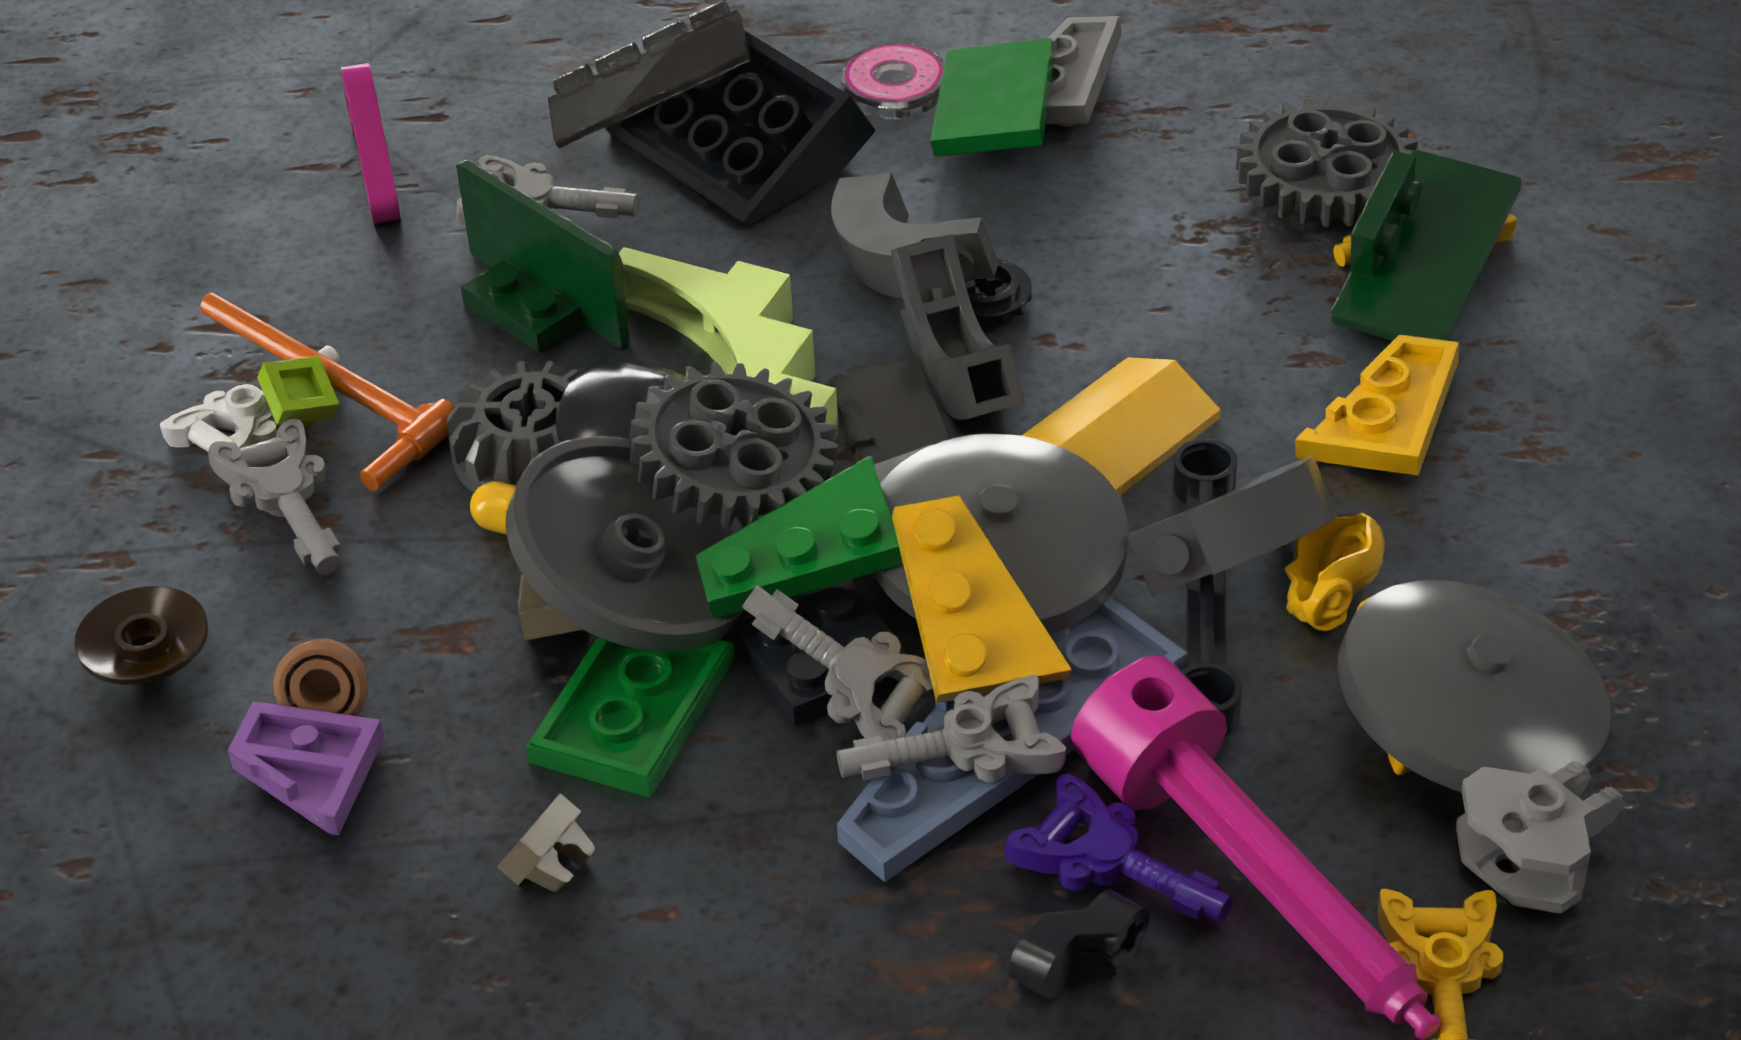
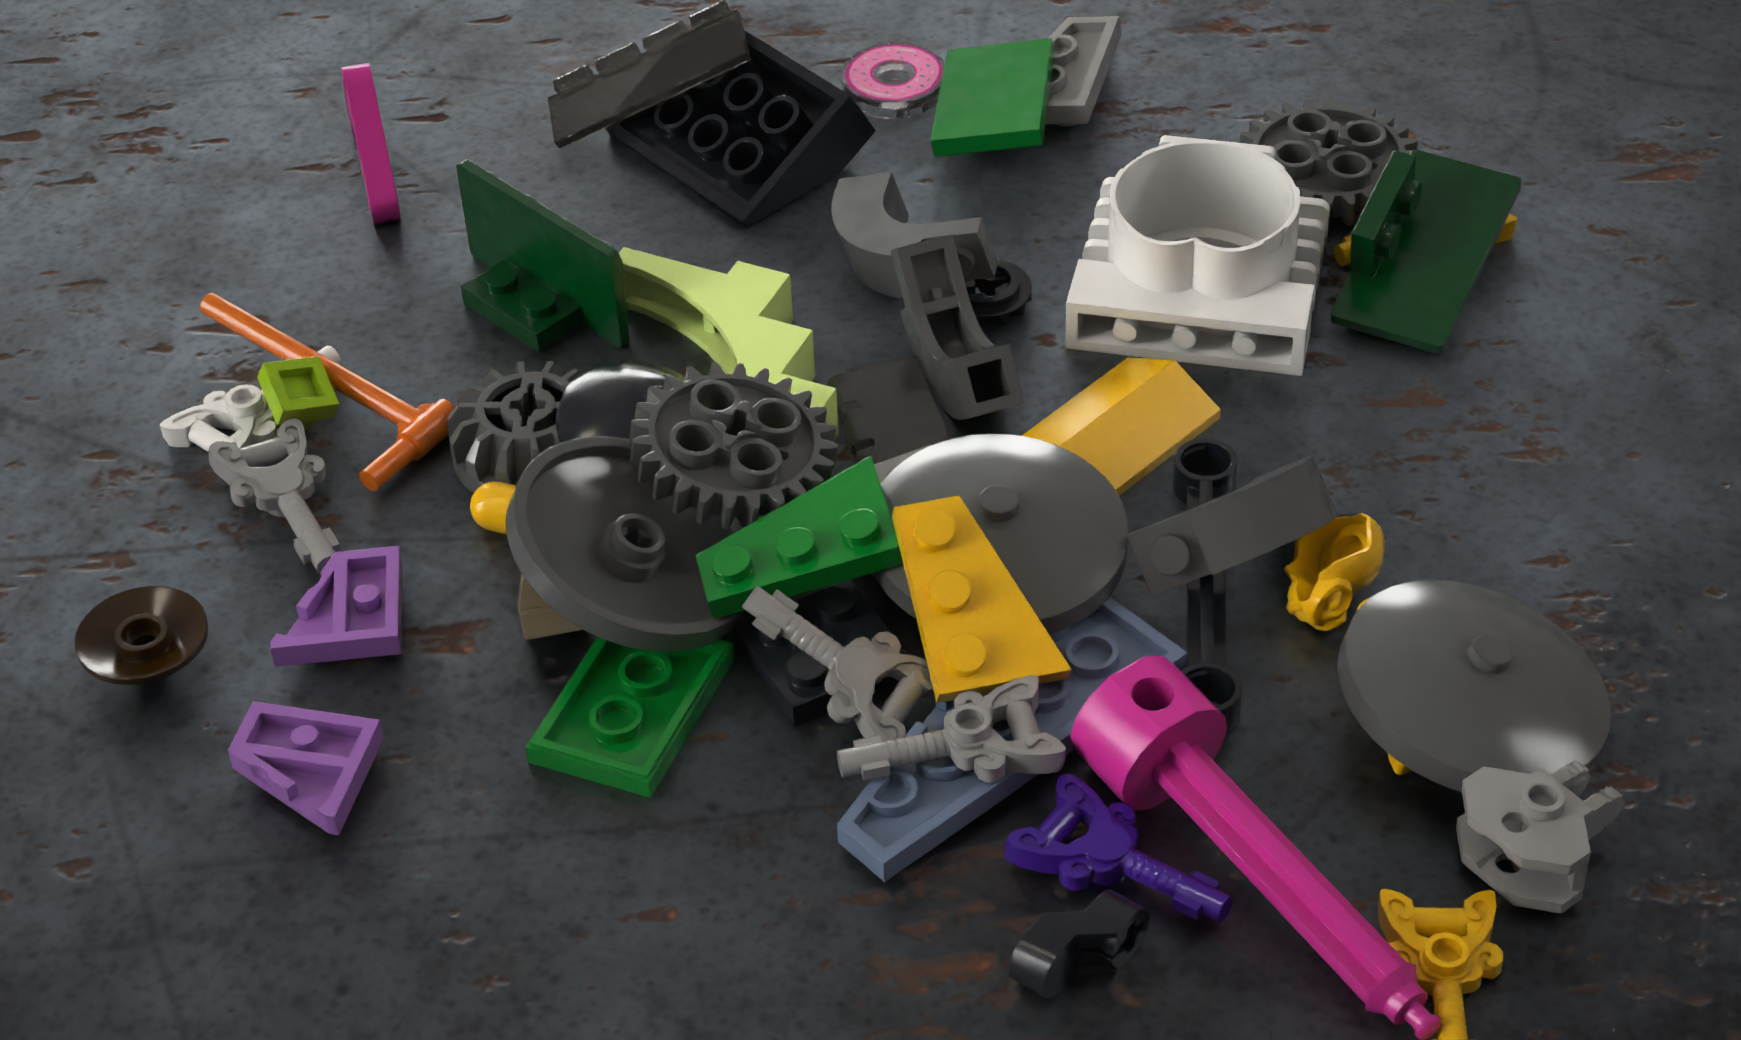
(322, 678): medium nougat brick -> none
(348, 612): none -> medium lavender wing
(535, 181): light grey piece -> none
(537, 850): dark tan tile -> none
(1201, 260): none -> white hose
(1391, 411): yellow wing -> none

